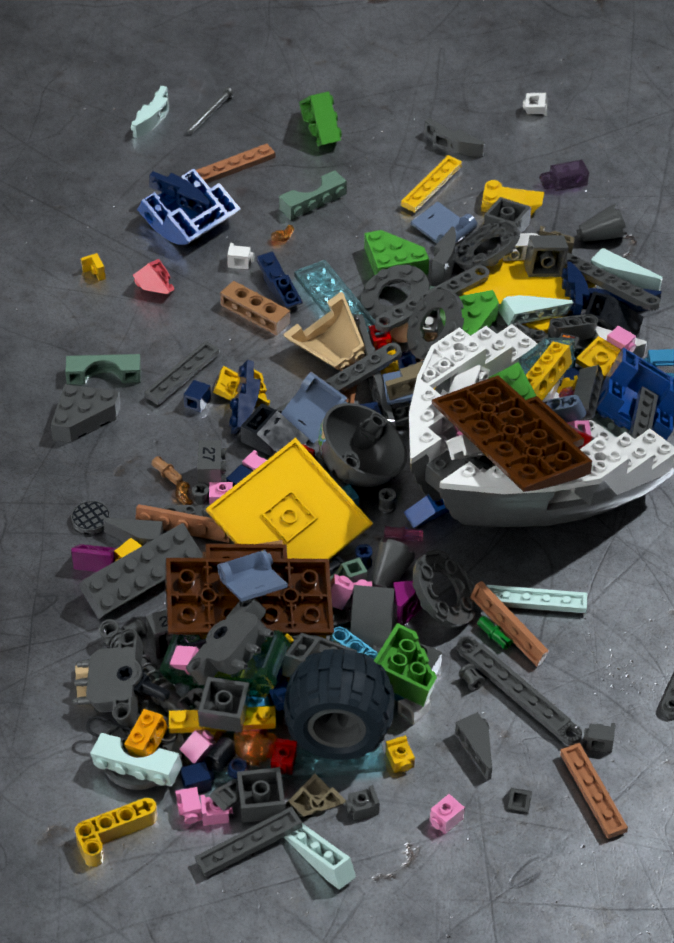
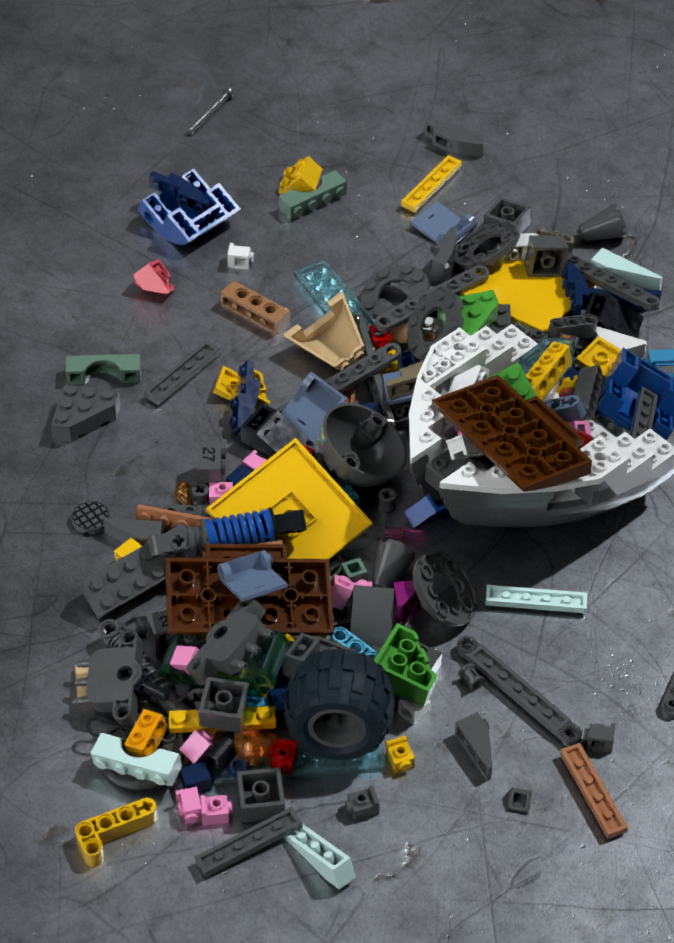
(92, 557): magenta slope -> none
(94, 264): yellow bracket -> none
(151, 114): light aqua slope -> none
(166, 470): medium nougat axle -> none
(197, 396): dark blue brick -> none
(226, 795): dark grey tile -> none
(230, 530): none -> piece
(236, 163): nougat plate -> none
(278, 282): dark blue slope -> none
(283, 235): clear orange arm -> none
(301, 176): none -> yellow slope
(314, 798): dark tan slope -> none
(322, 118): bright green brick -> none
(364, 552): dark blue bush -> none
(389, 250): bright green brick -> none
(446, 814): bright pink brick -> none
(494, 190): yellow slope -> none
(494, 632): green axle -> none
(509, 624): nougat plate -> none
(530, 308): light aqua slope -> none
(535, 103): white brick -> none
(565, 176): clear purple hinge -> none
(622, 338): bright pink brick -> none

